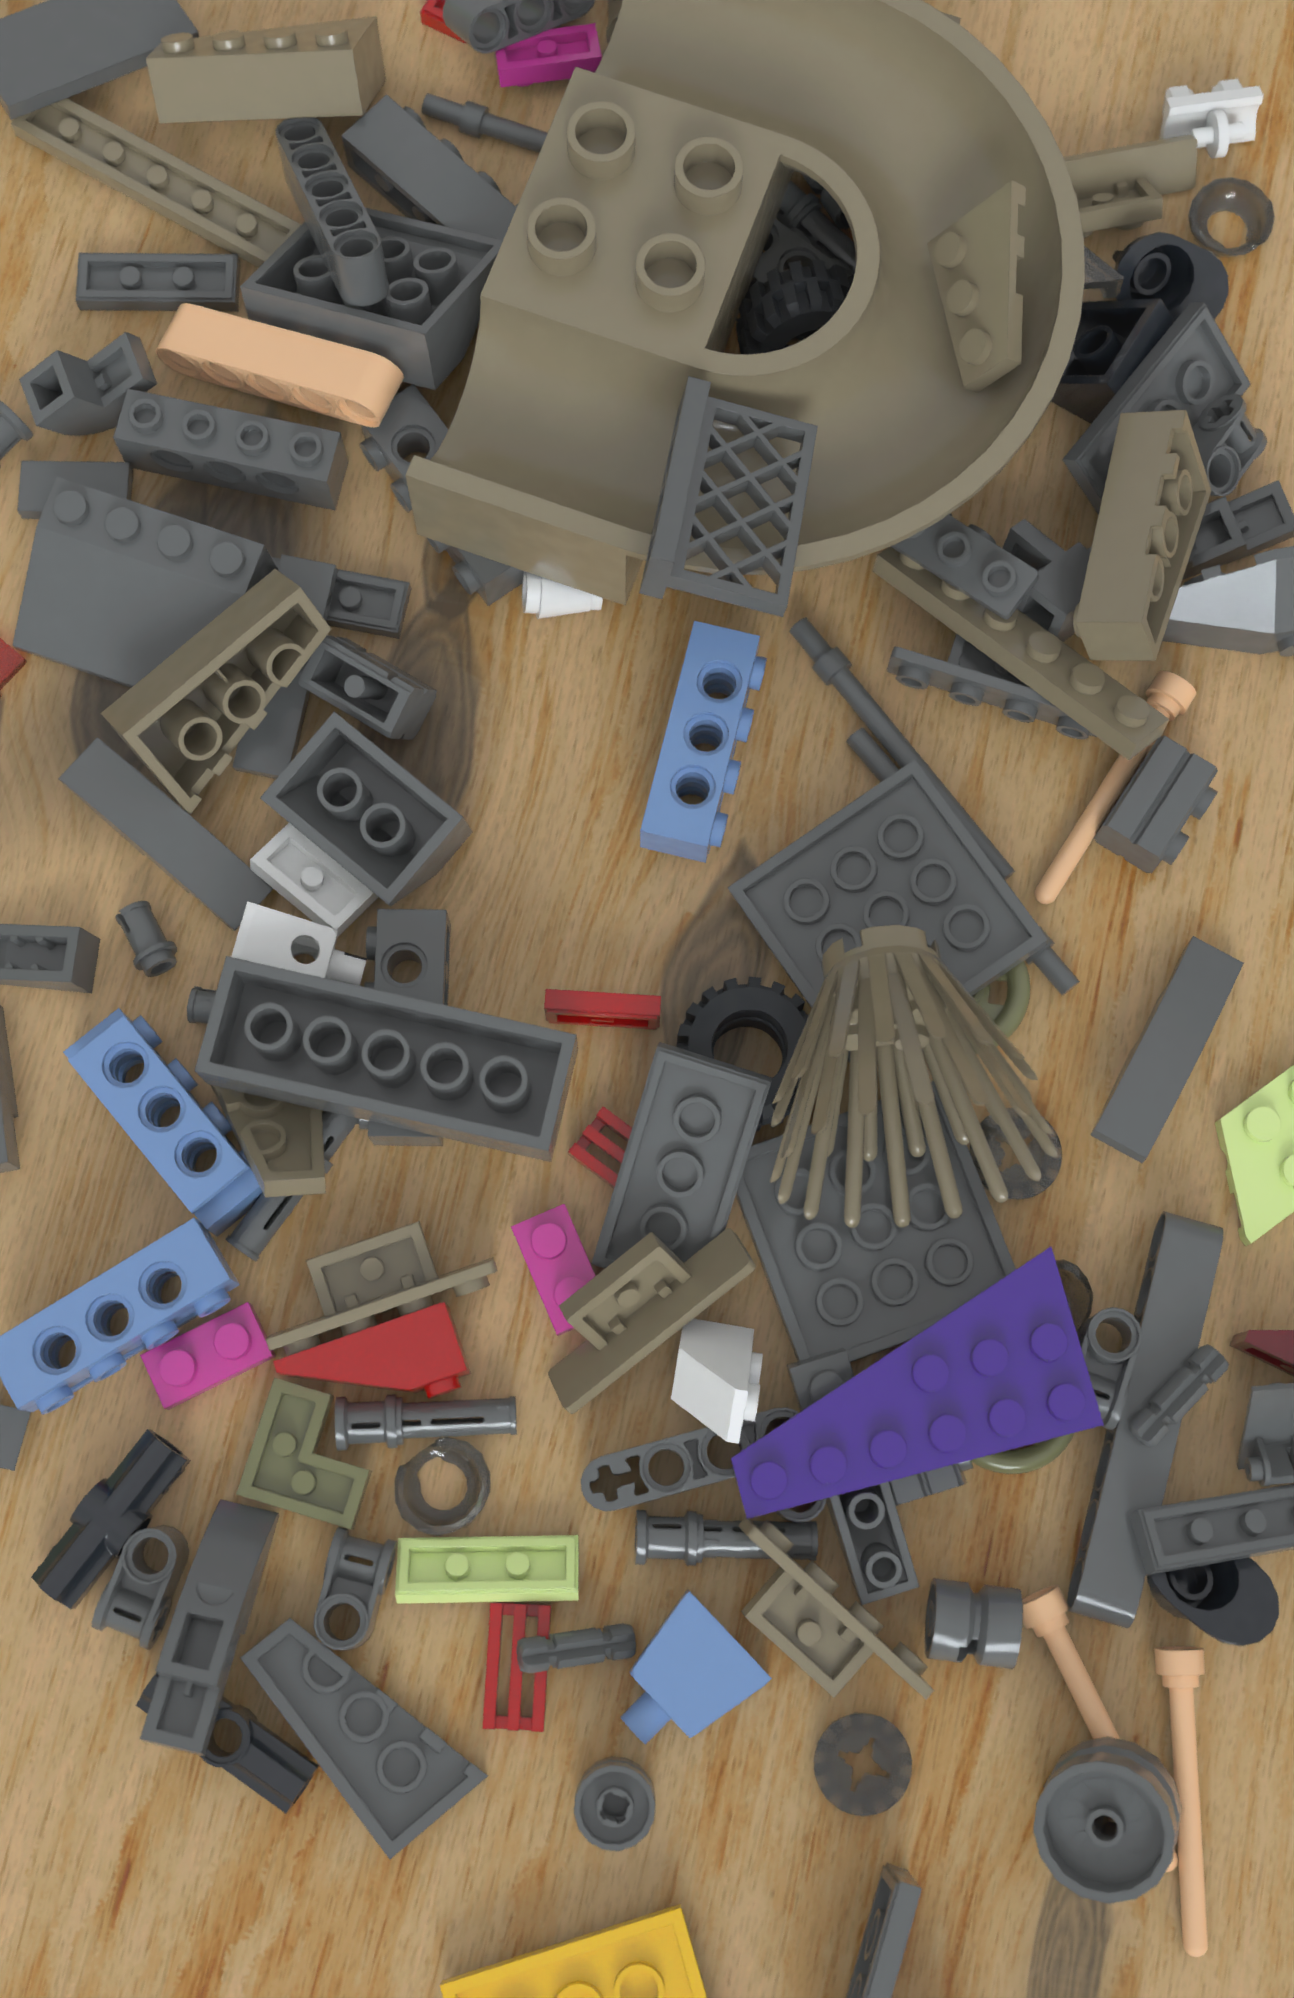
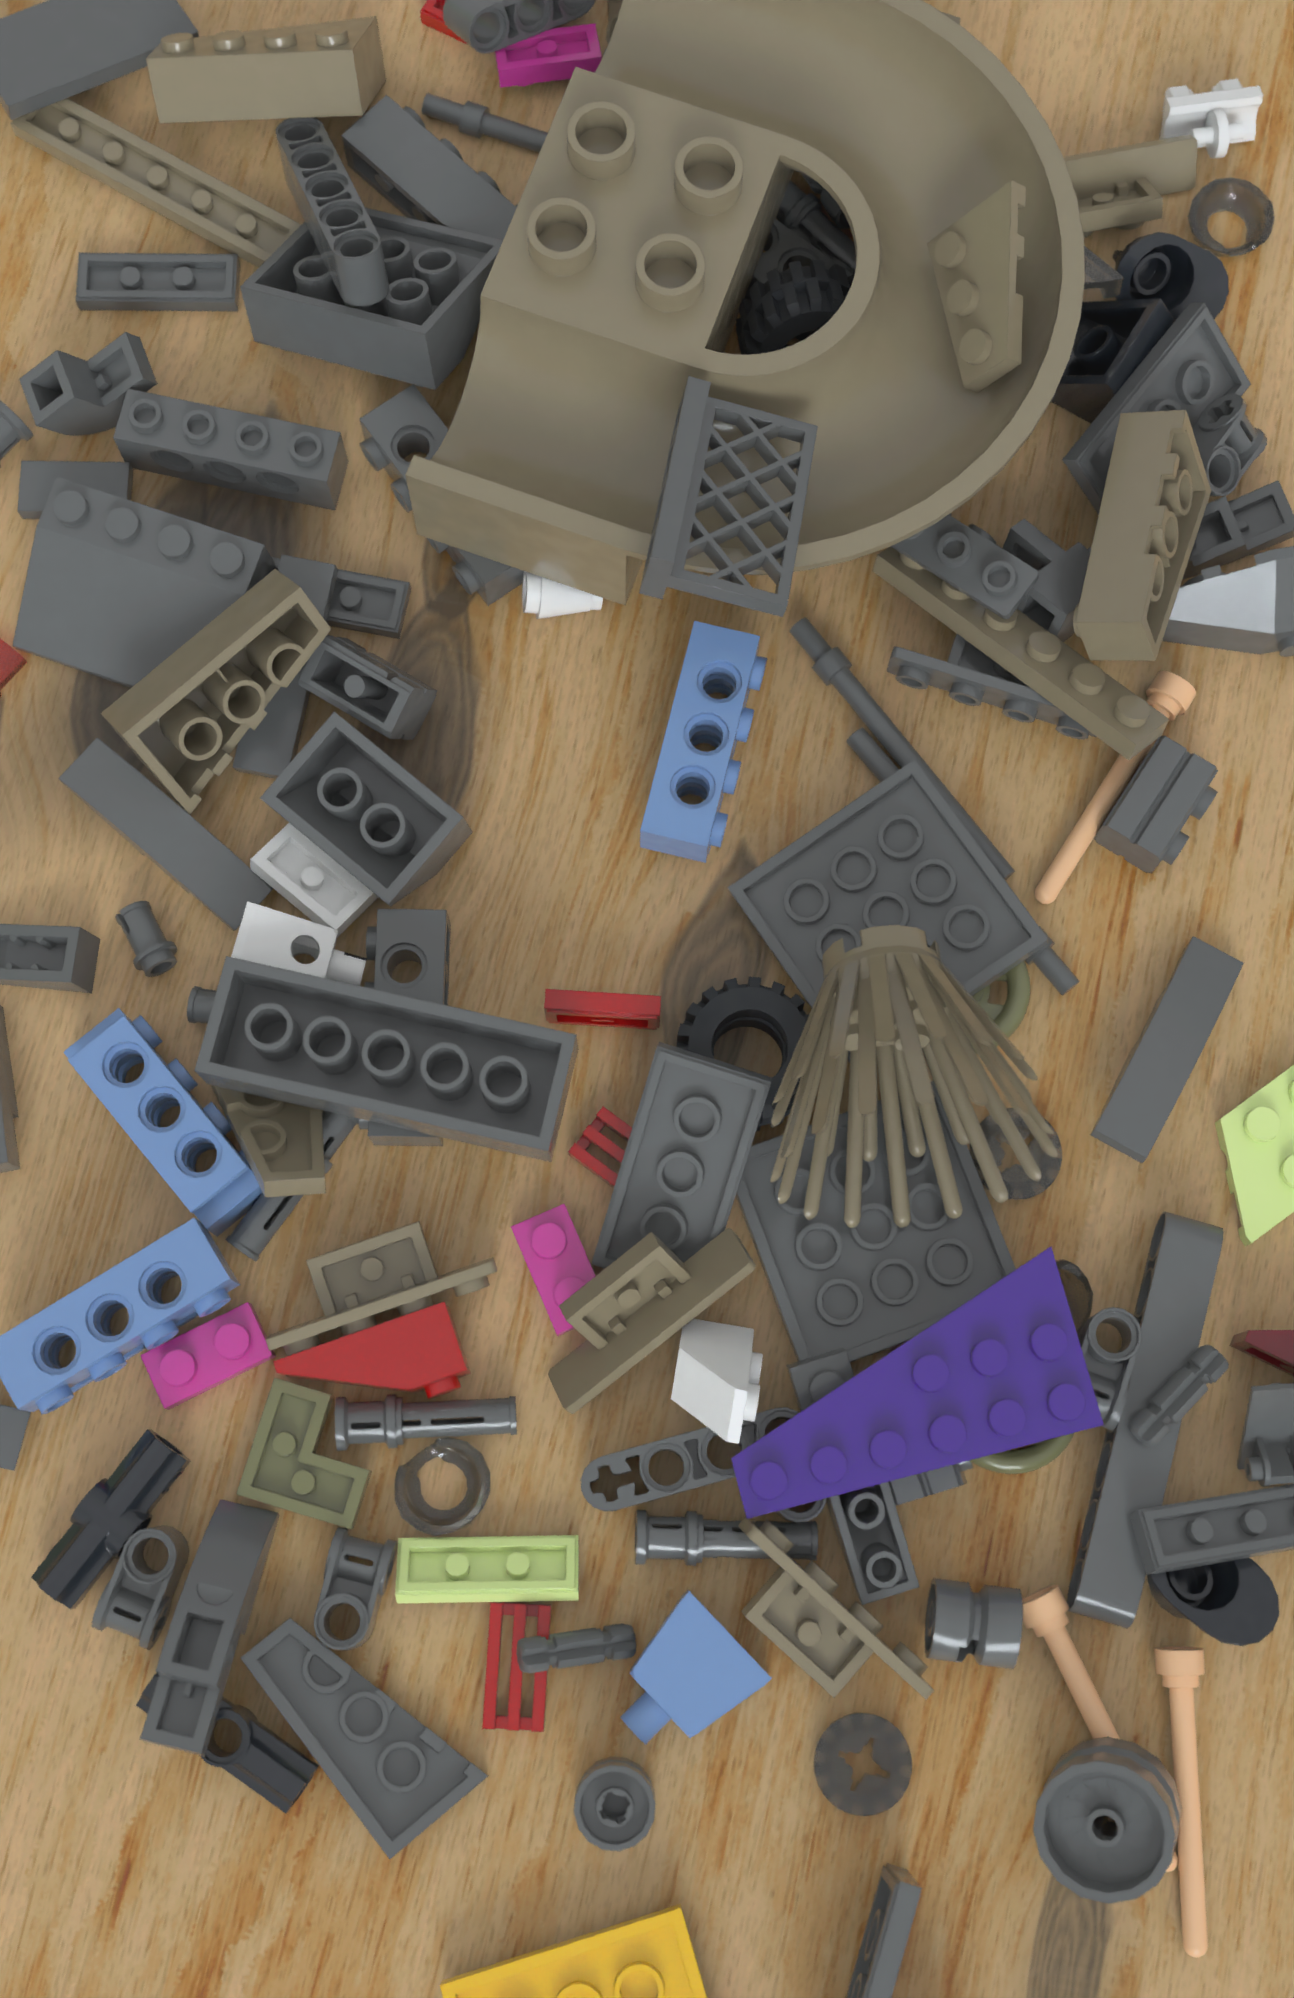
(280, 365): light nougat beam -> none

